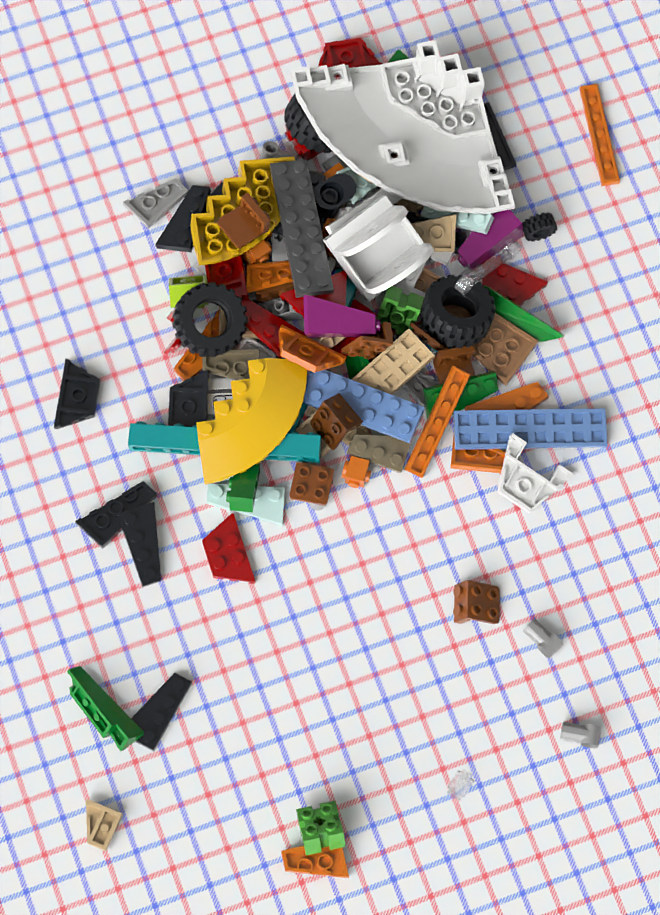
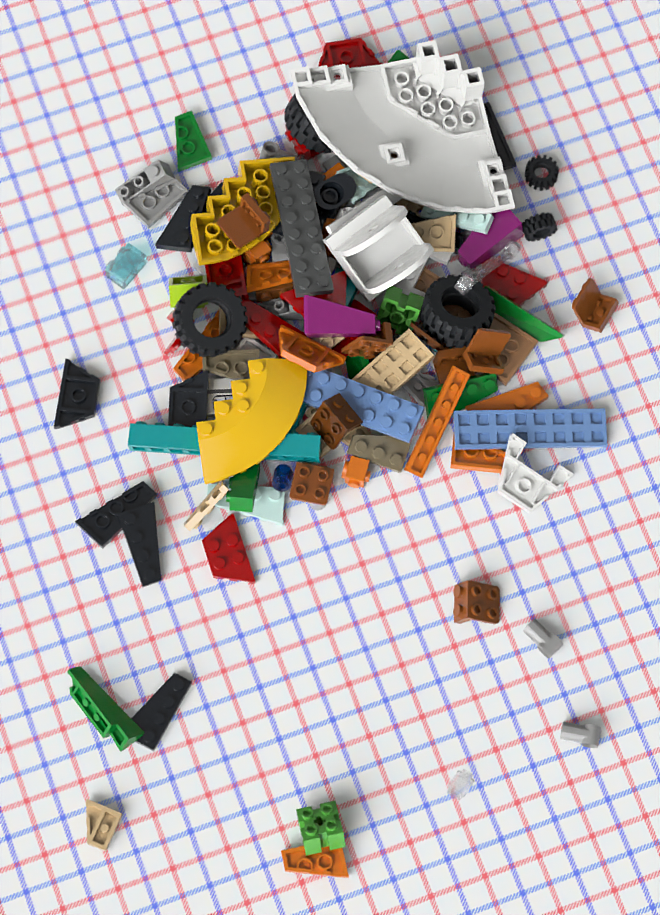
(125, 265): none -> clear light blue brick
(145, 181): none -> light grey slope
(190, 142): none -> green wing
(206, 506): none -> tan wing
(282, 477): none -> clear blue brick
(484, 351): none -> dark orange bracket
(541, 163): none -> black tyre
(592, 307): none -> dark orange bracket
(599, 135): orange tile -> none

